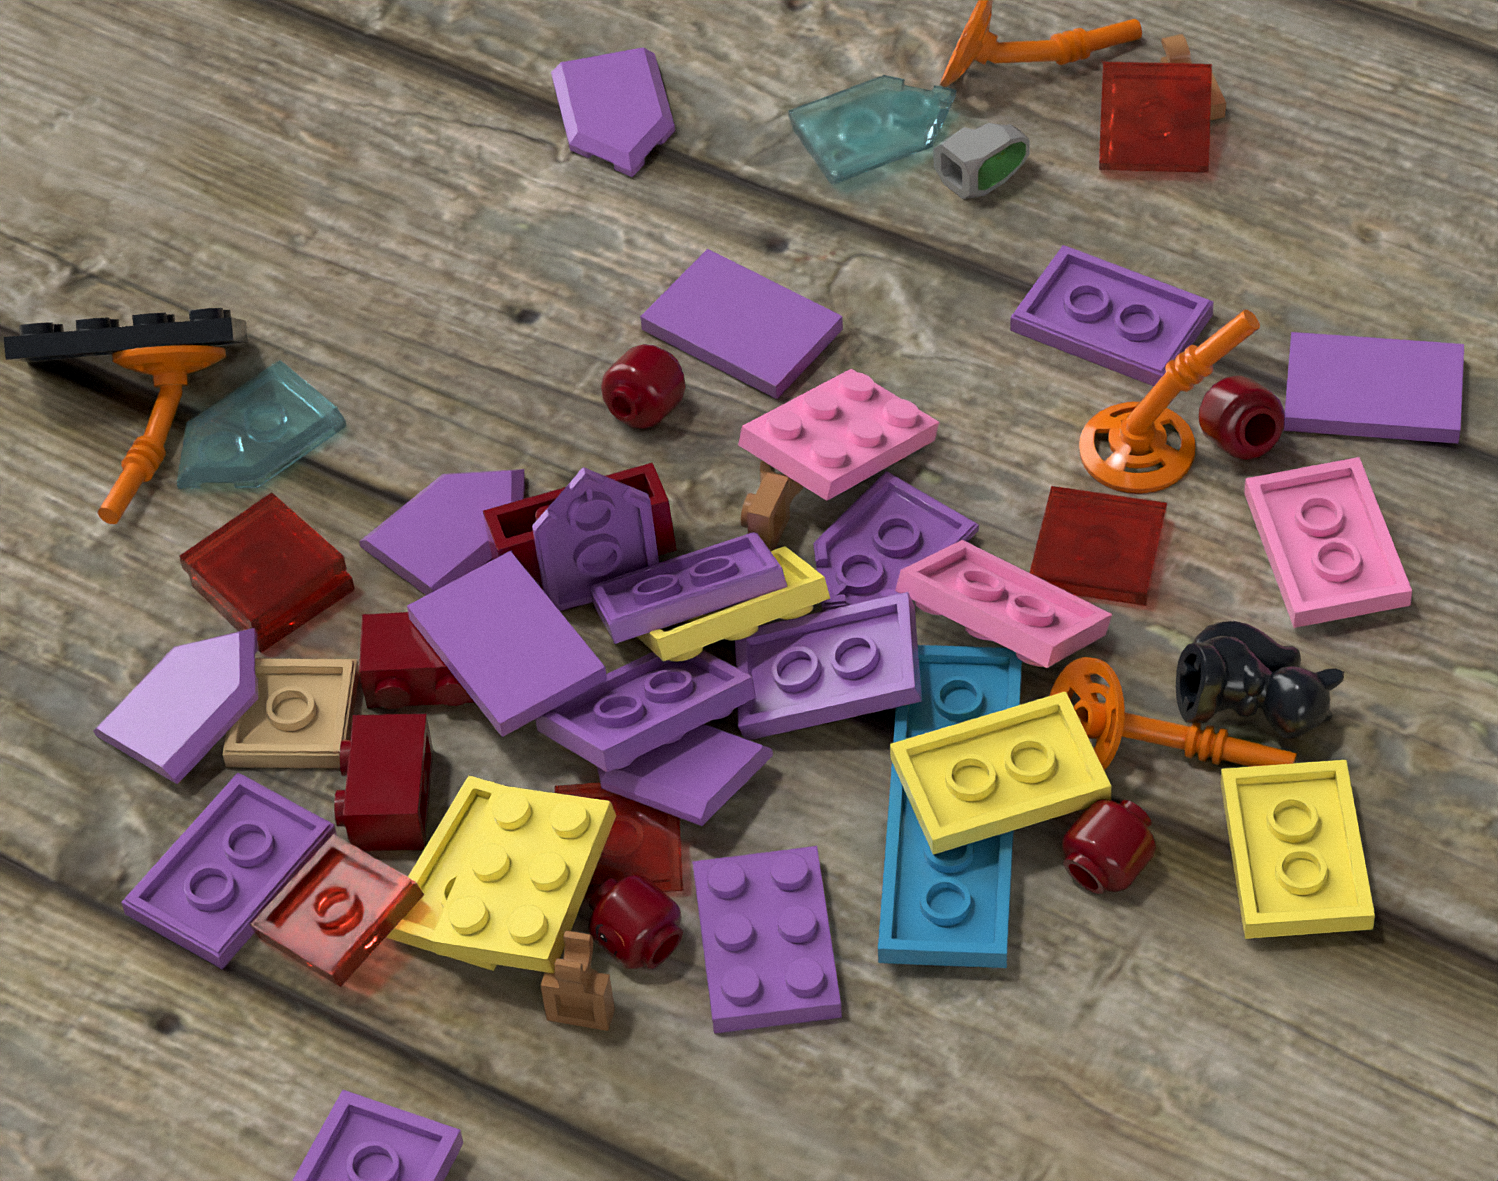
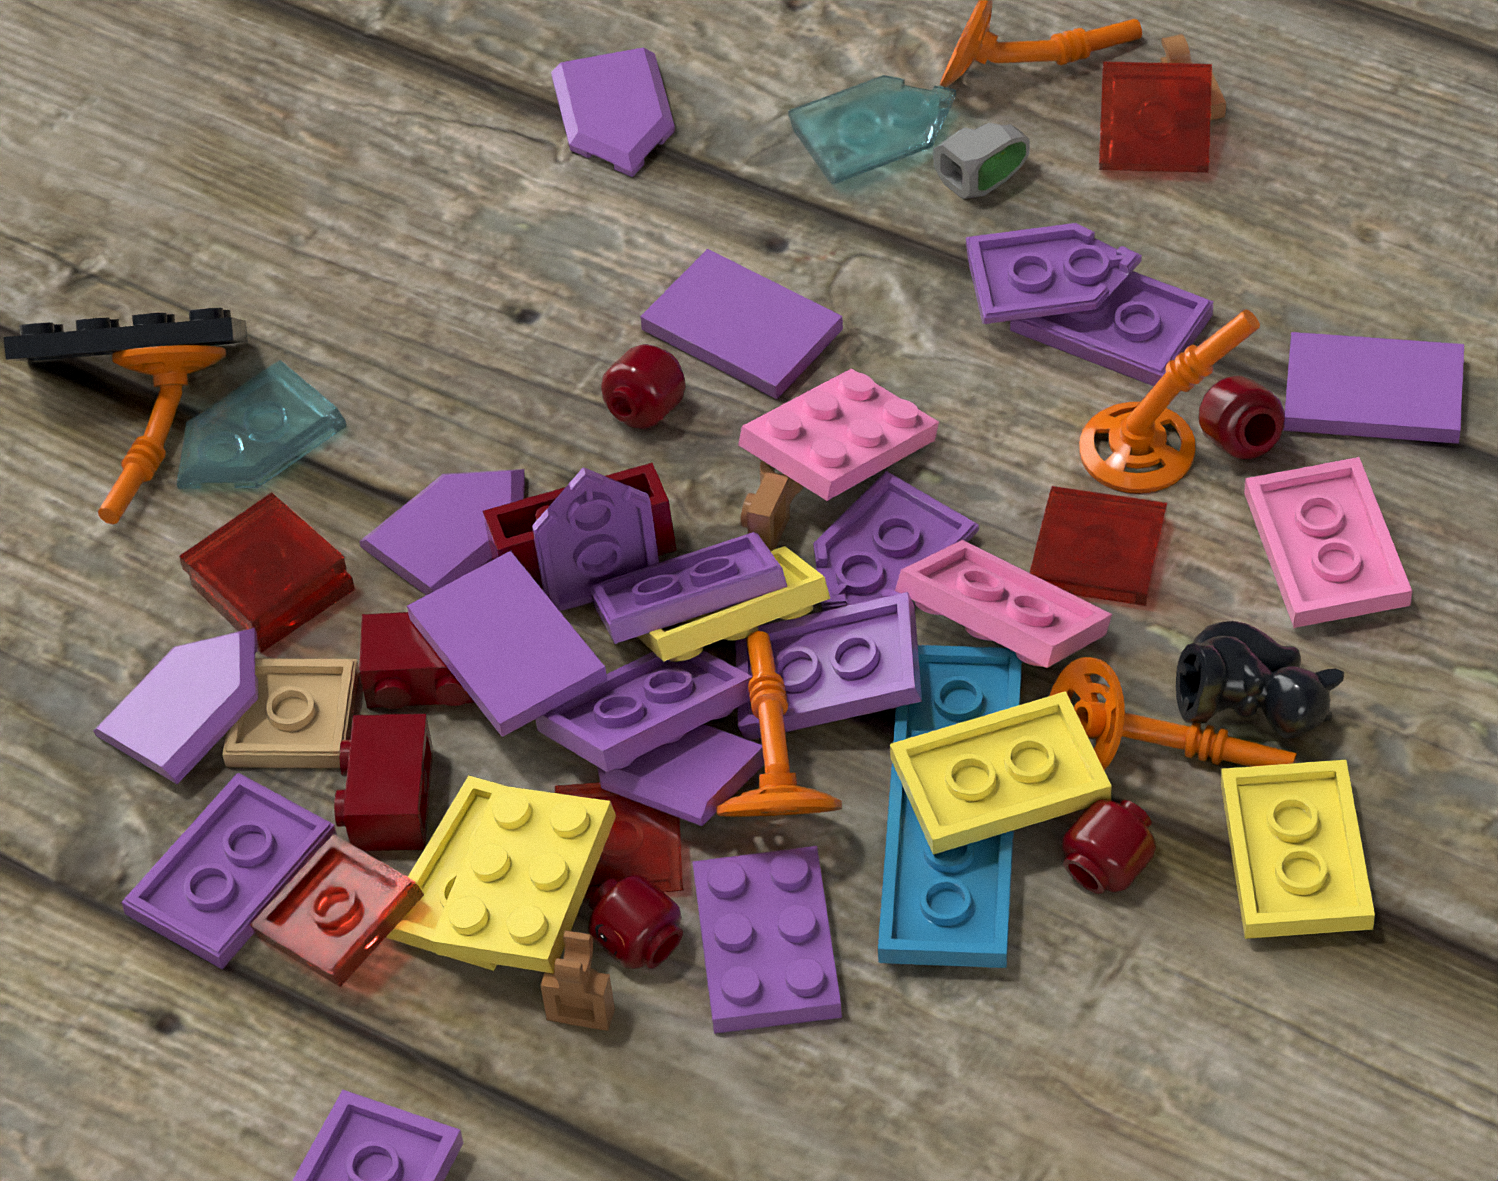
(777, 787): none -> orange dish
(1044, 271): none -> medium lavender tile

